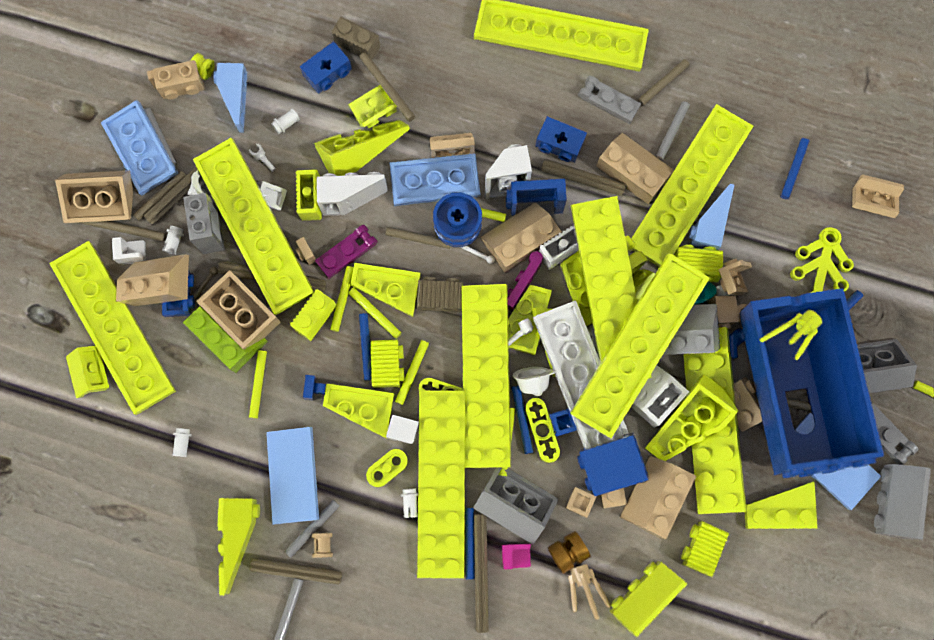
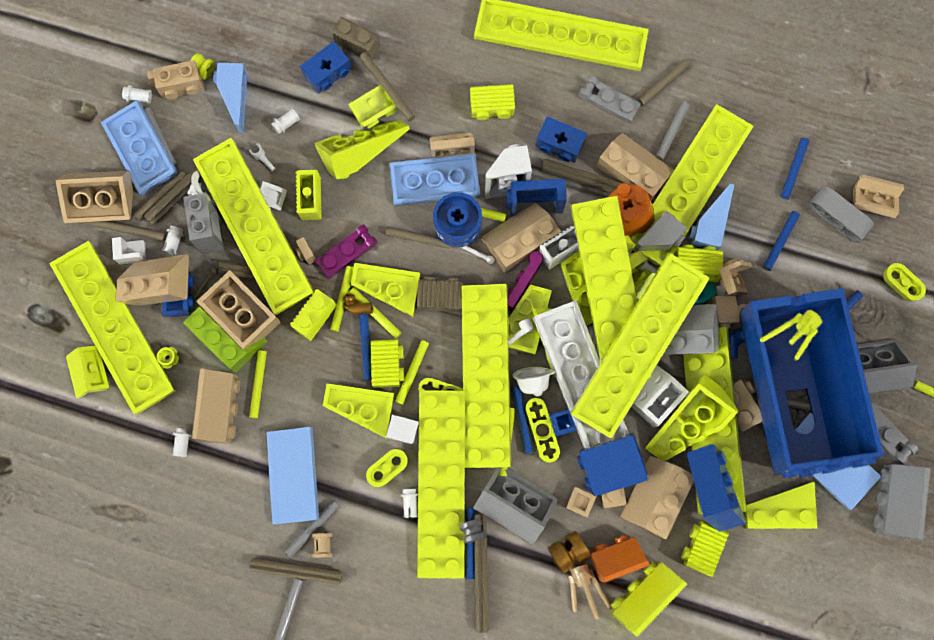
(133, 94): none -> white pin
(161, 357): none -> neon yellow plate
(216, 407): none -> tan slope
(237, 523): neon yellow wedge -> none
(312, 388): blue tile -> none
(346, 193): white slope -> none
(355, 307): none -> pearl gold arm
(472, 531): none -> flat silver wheel
(492, 101): none -> neon yellow brick
(516, 556): dark pink panel -> none
(617, 558): none -> orange slope
(635, 208): none -> orange brick
(662, 234): none -> light grey slope
(715, 488): none -> blue wedge
(779, 244): none -> blue bar
(824, 262): neon yellow plant -> none
(841, 214): none -> light grey beam
(904, 281): none -> neon yellow plate

